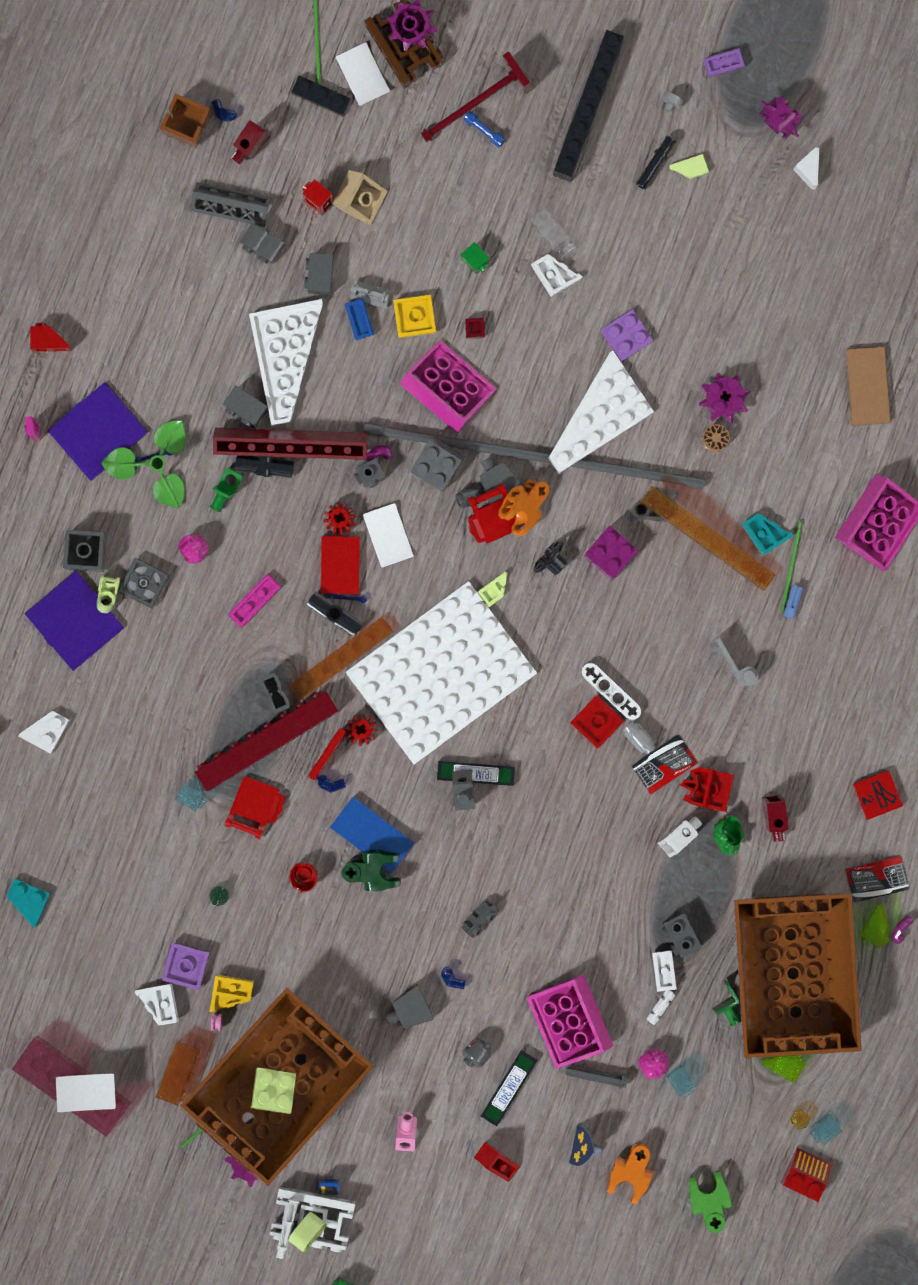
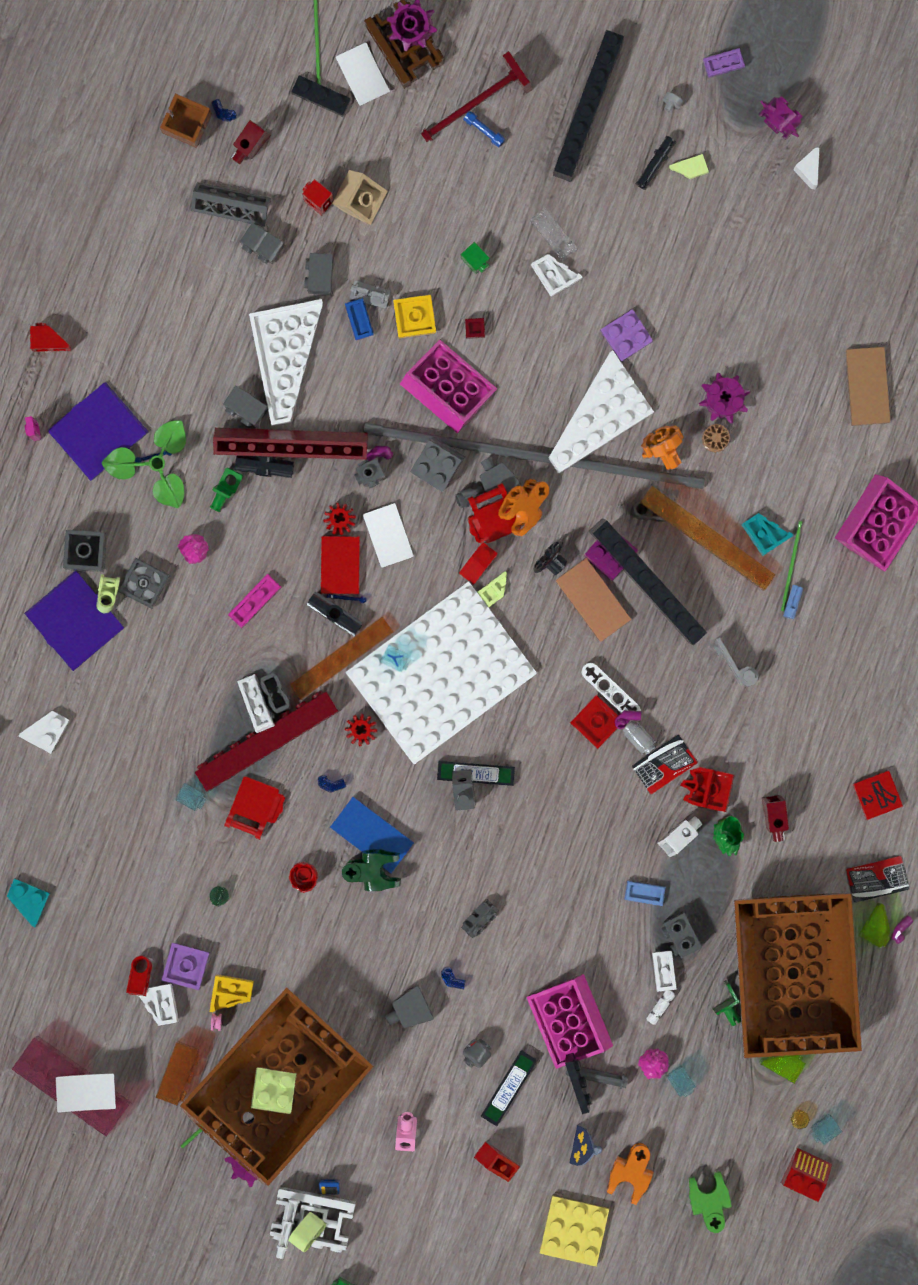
(139, 982): none -> red piece
(255, 703): none -> white tile
(327, 754): red tile -> none
(395, 659): none -> clear light blue brick
(478, 563): none -> red slope
(574, 1230): none -> light yellow plate
(579, 1083): none -> black plate
(593, 600): none -> nougat tile
(625, 717): none -> magenta arm
(644, 893): none -> medium blue tile
(647, 581): none -> black brick
(663, 445): none -> orange piece

